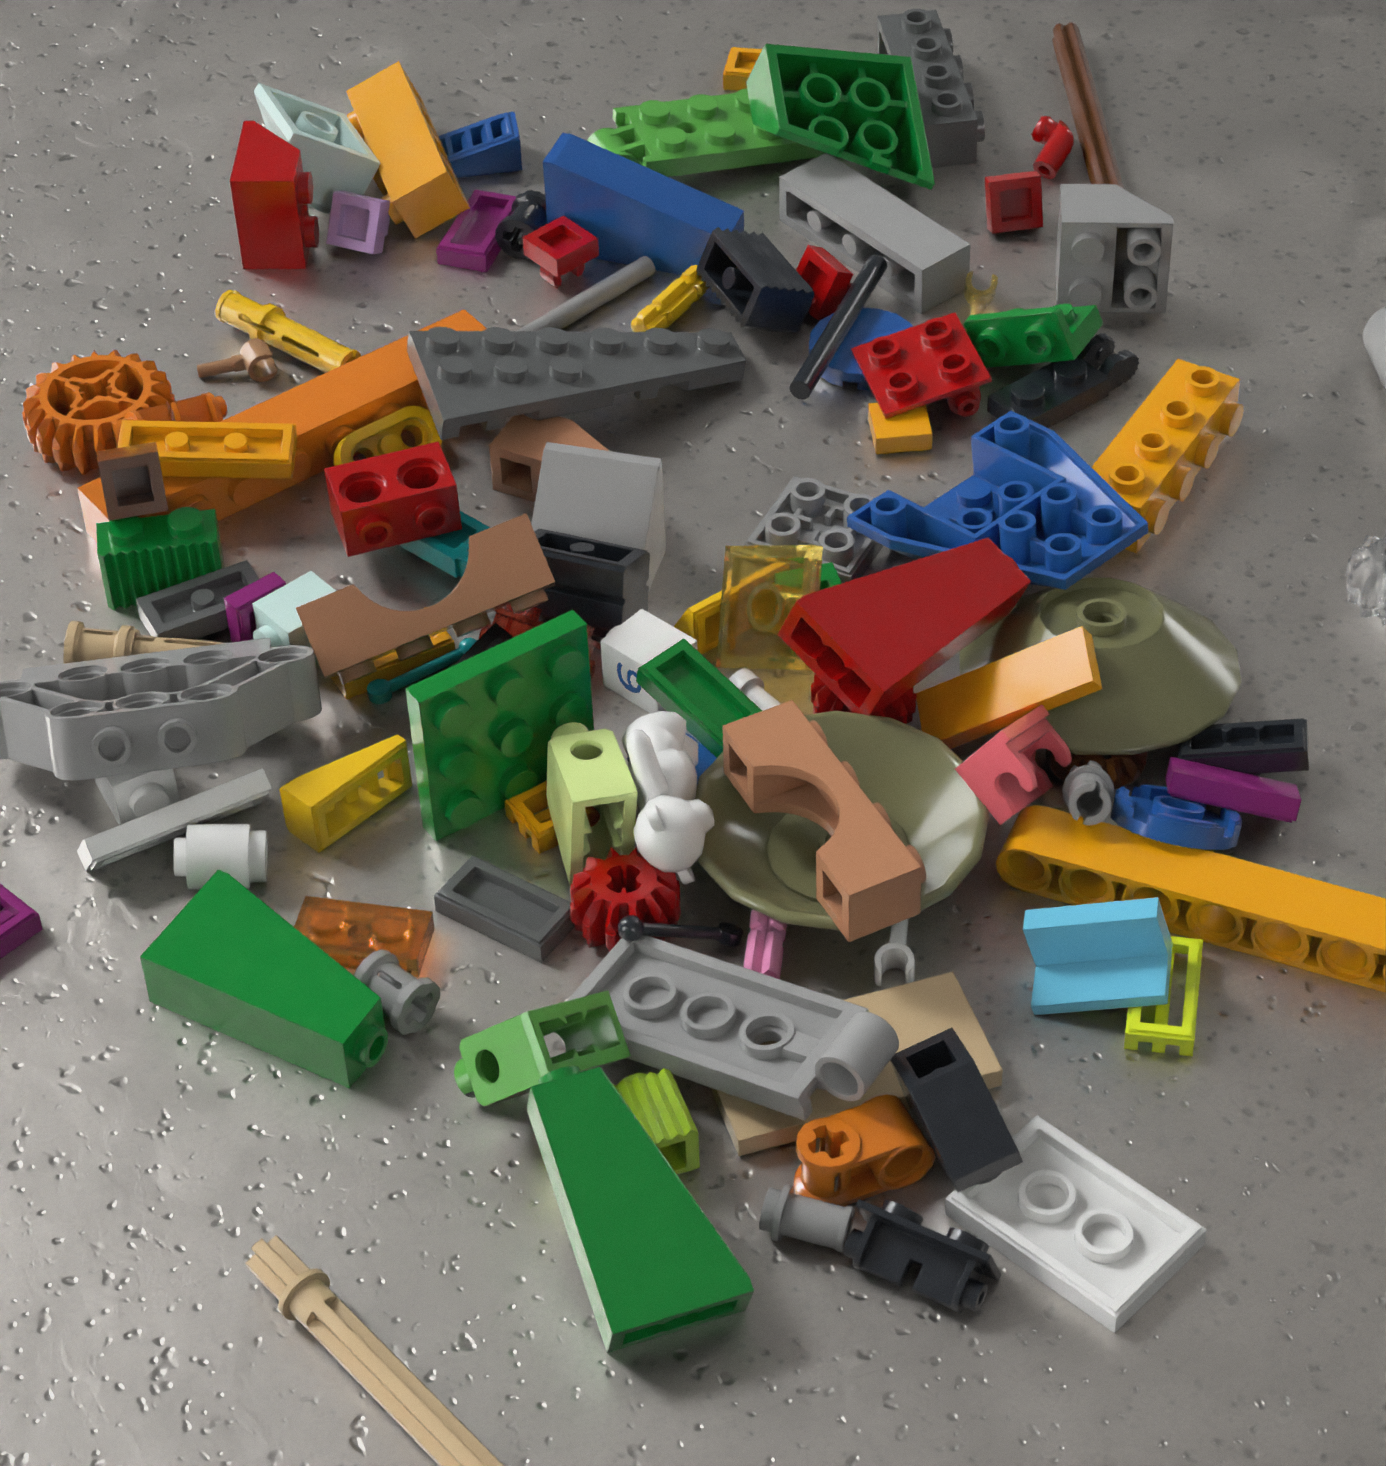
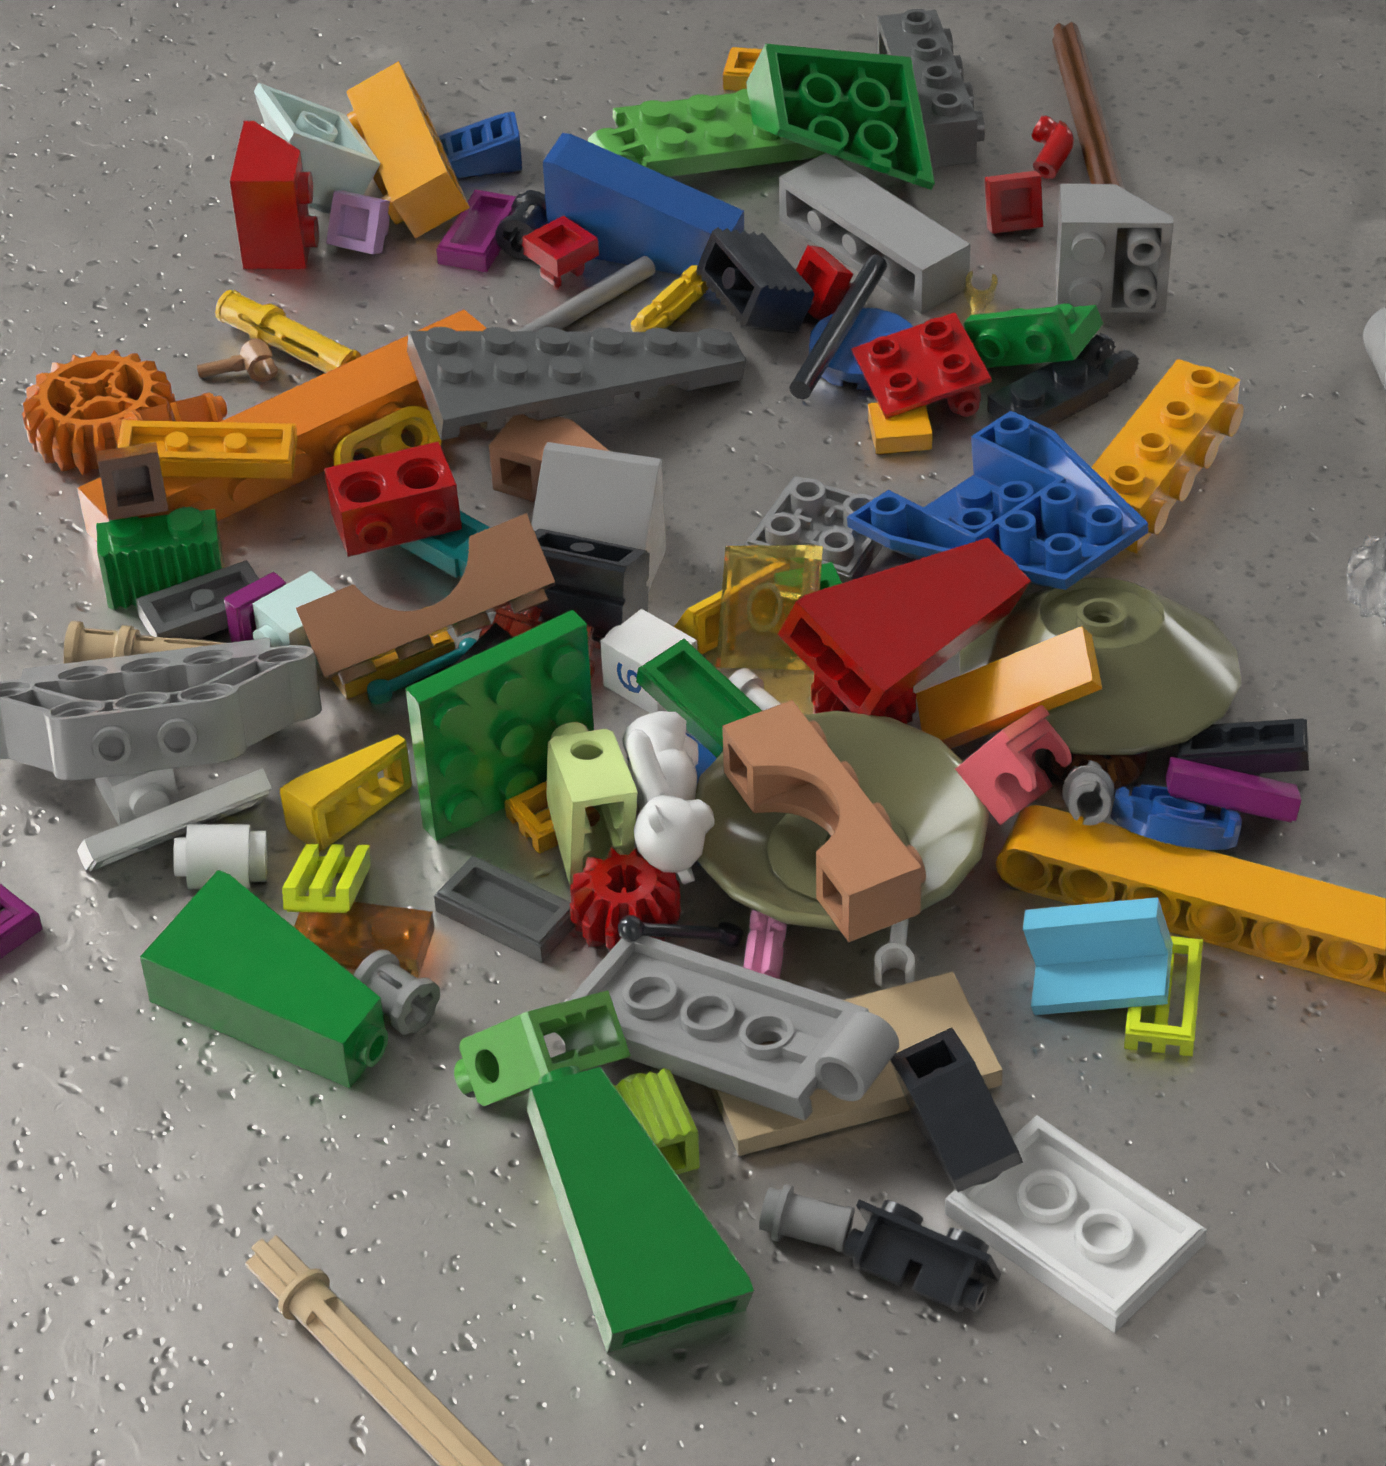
(317, 875): none -> neon yellow tile
(866, 1147): orange piece -> none

